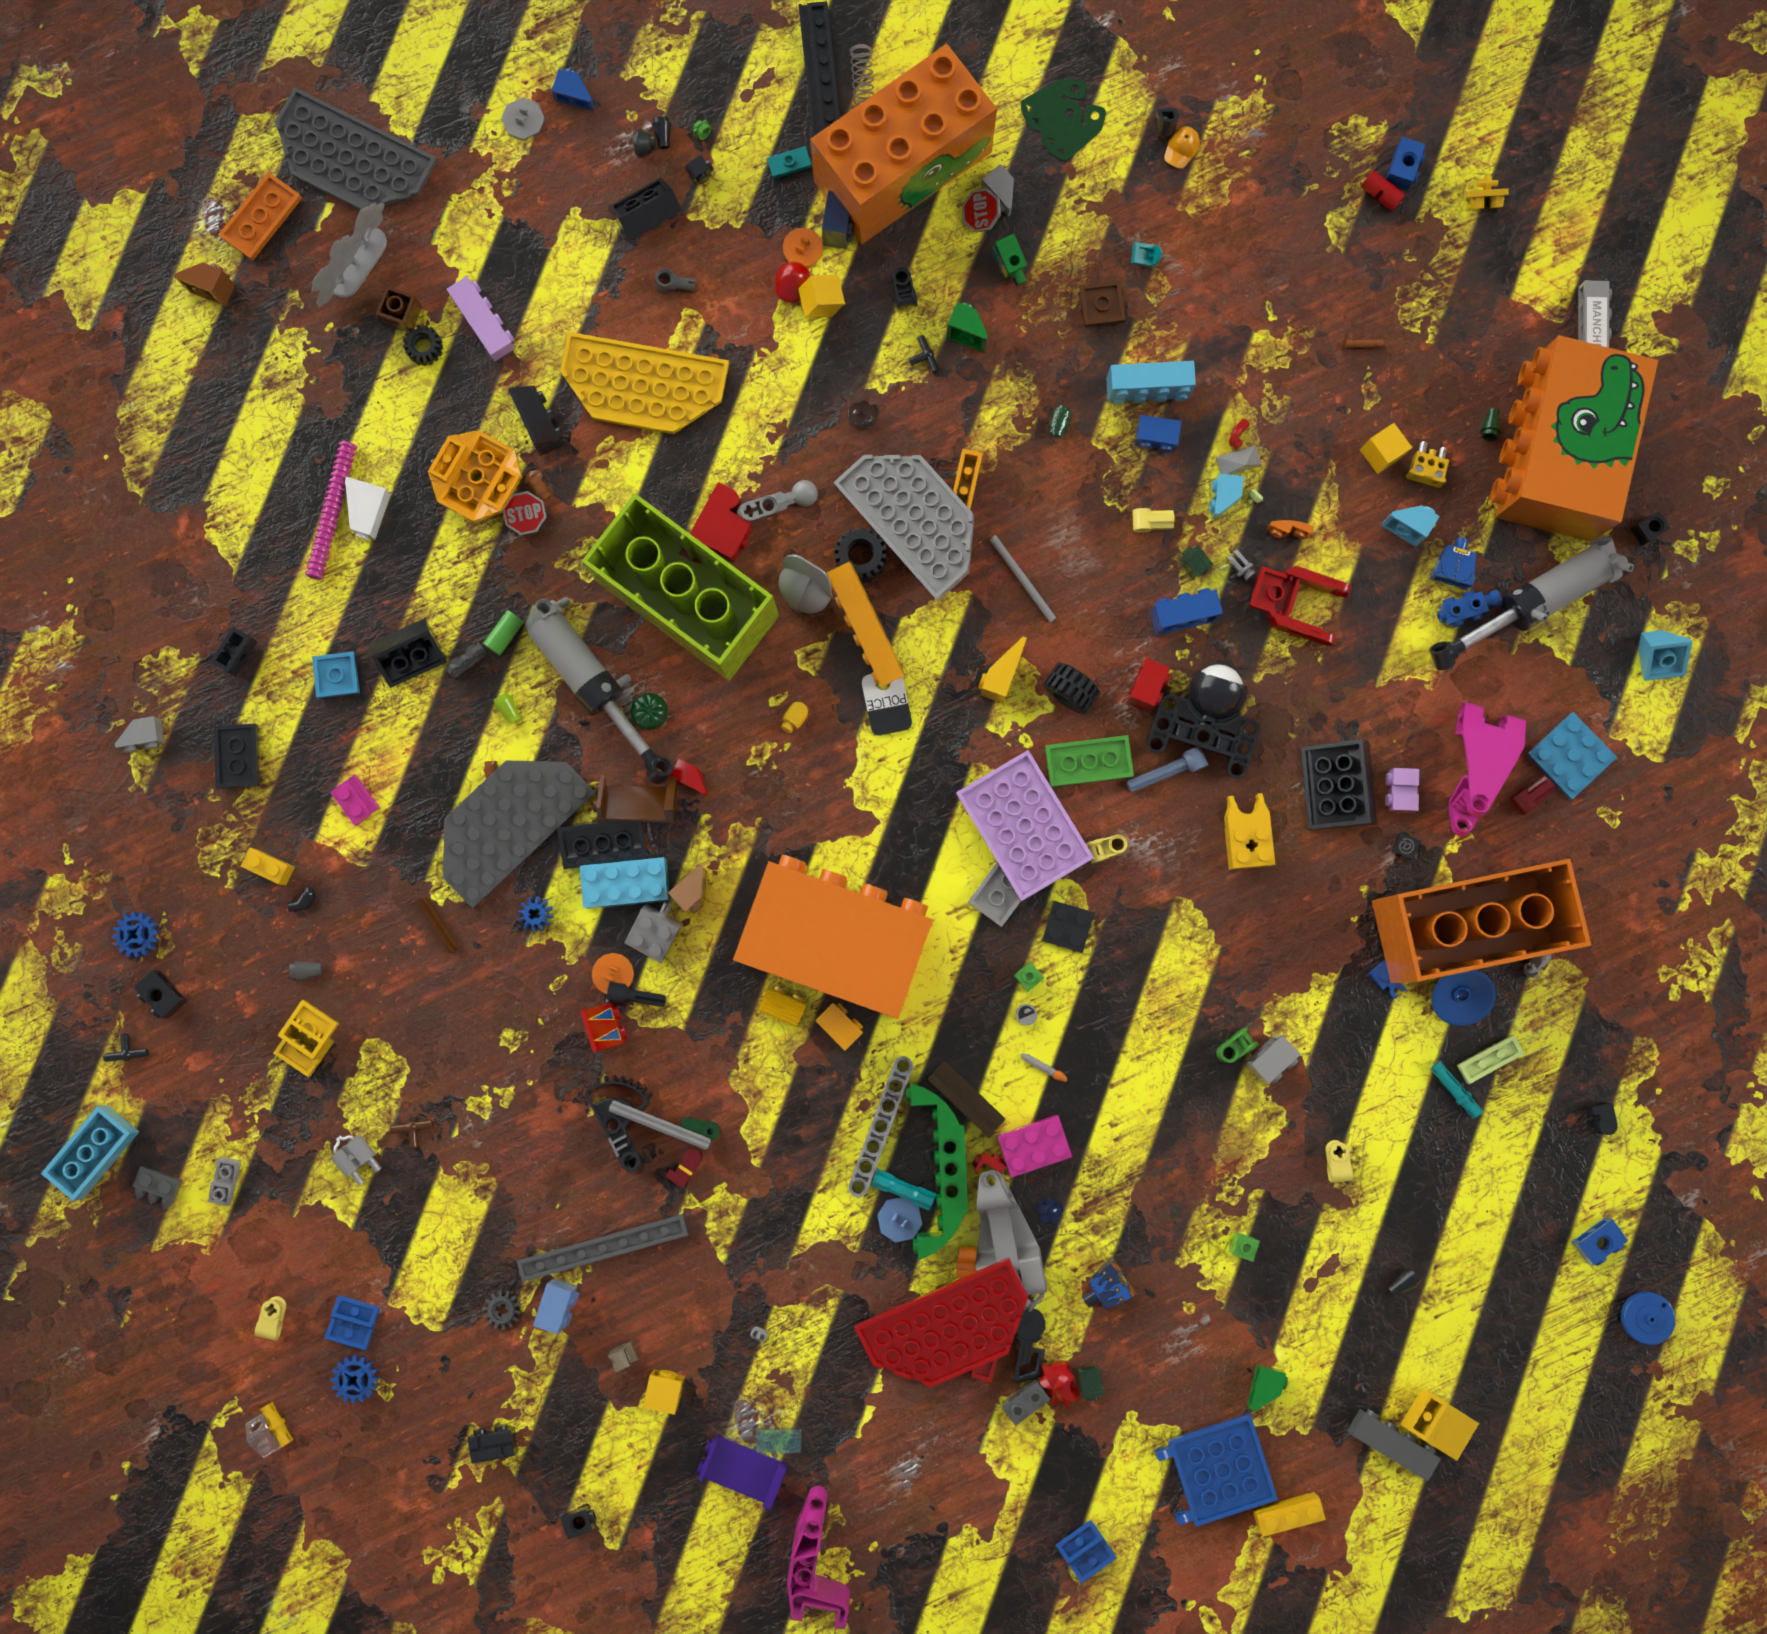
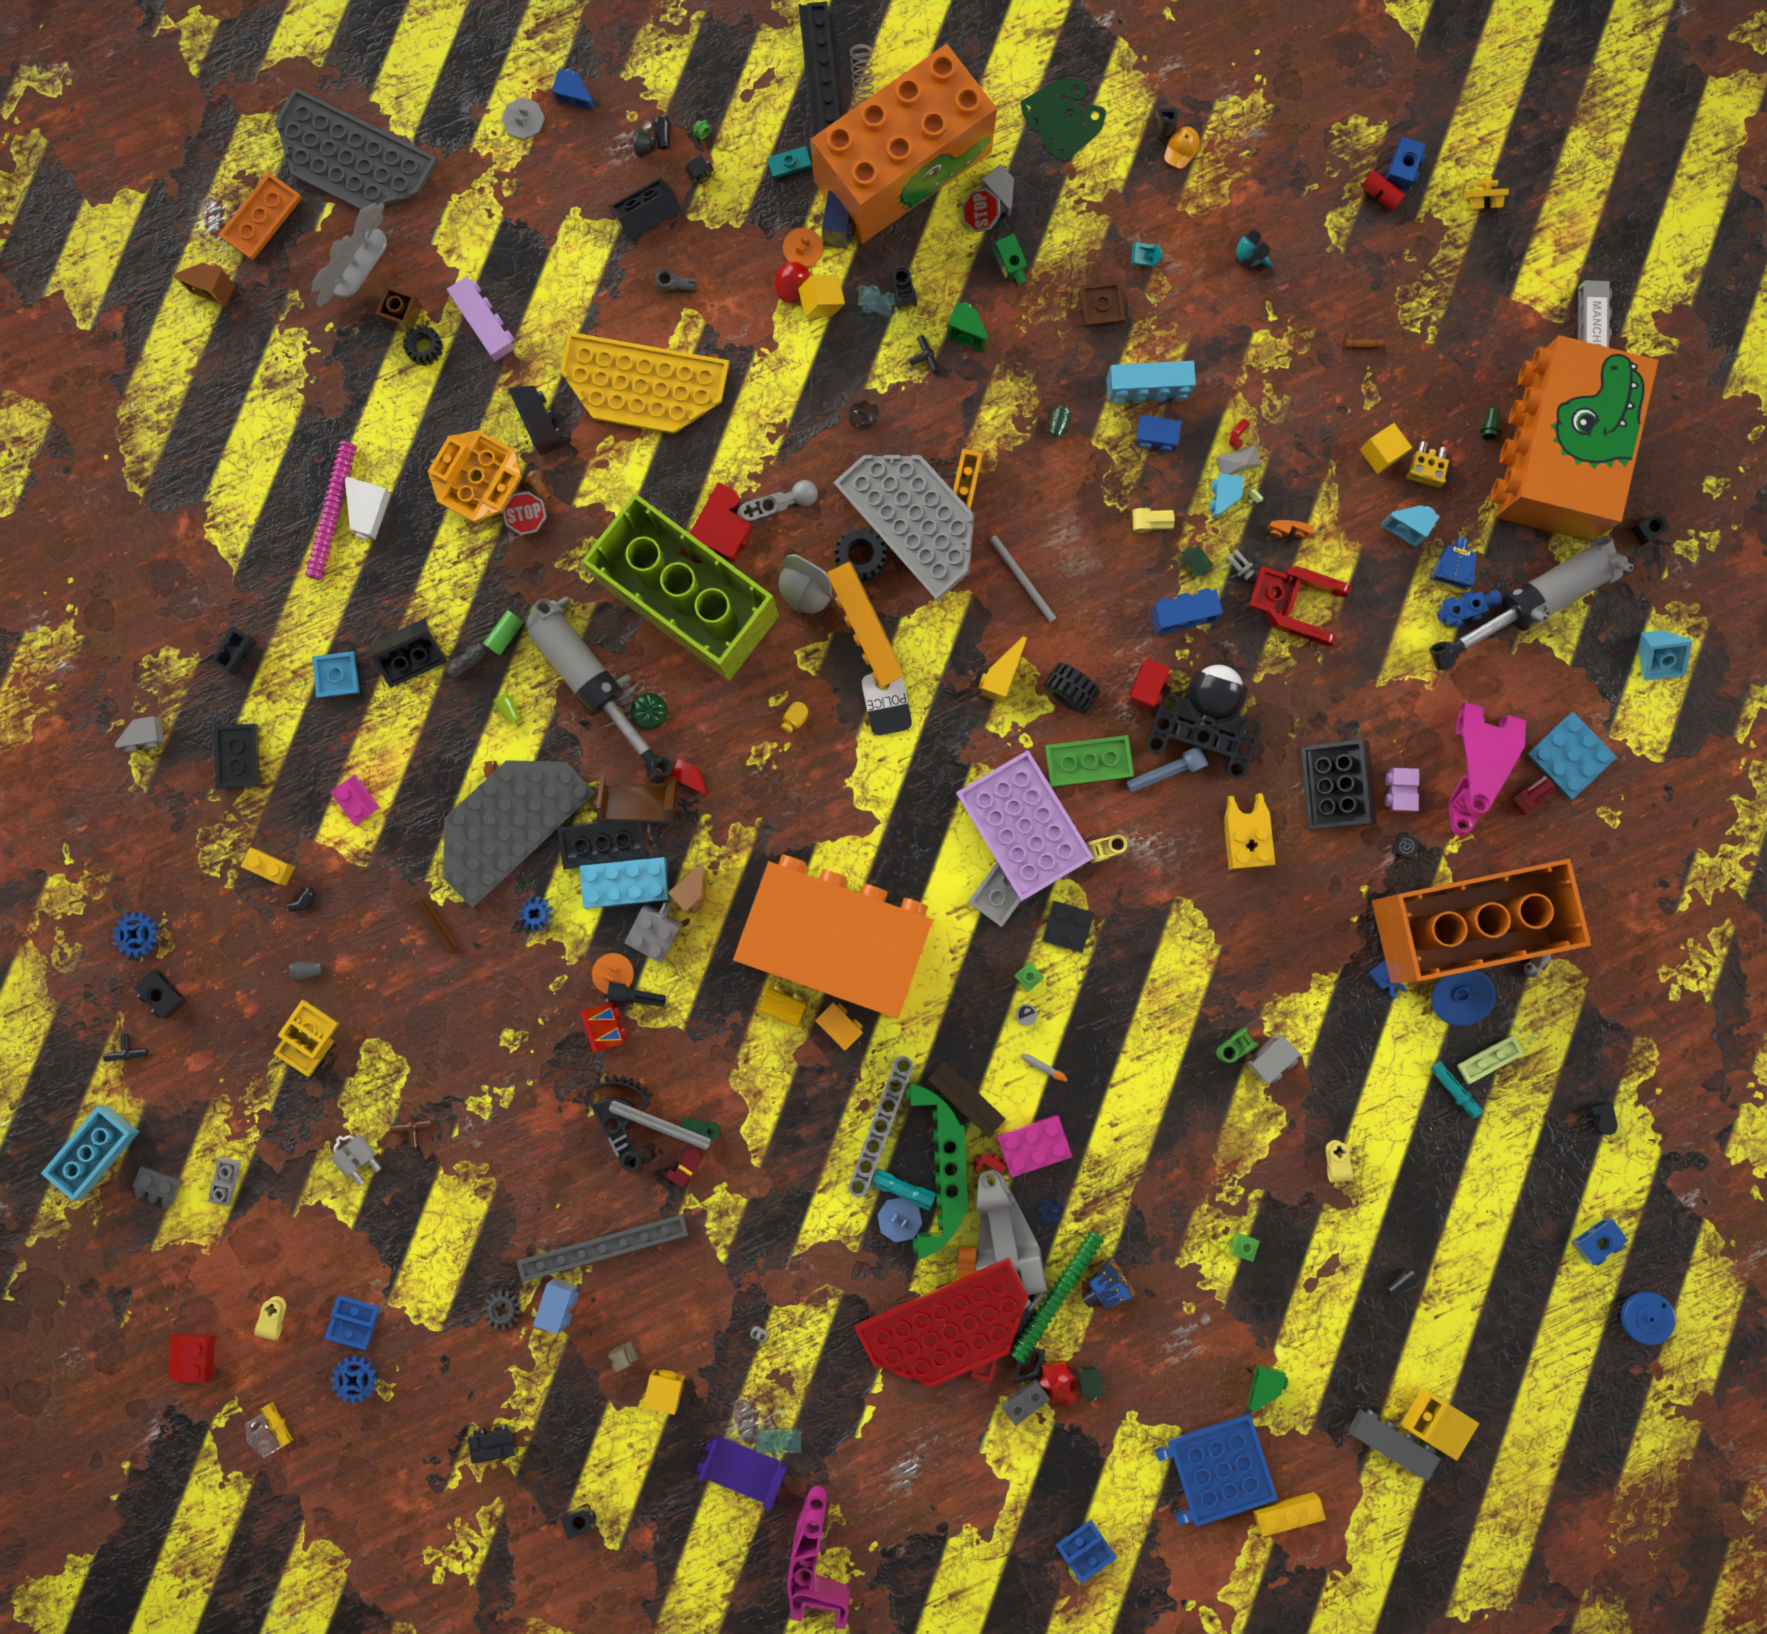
(191, 1357): none -> red slope
(873, 301): none -> clear light blue hips
(1056, 1296): none -> green piece
(1251, 253): none -> cap

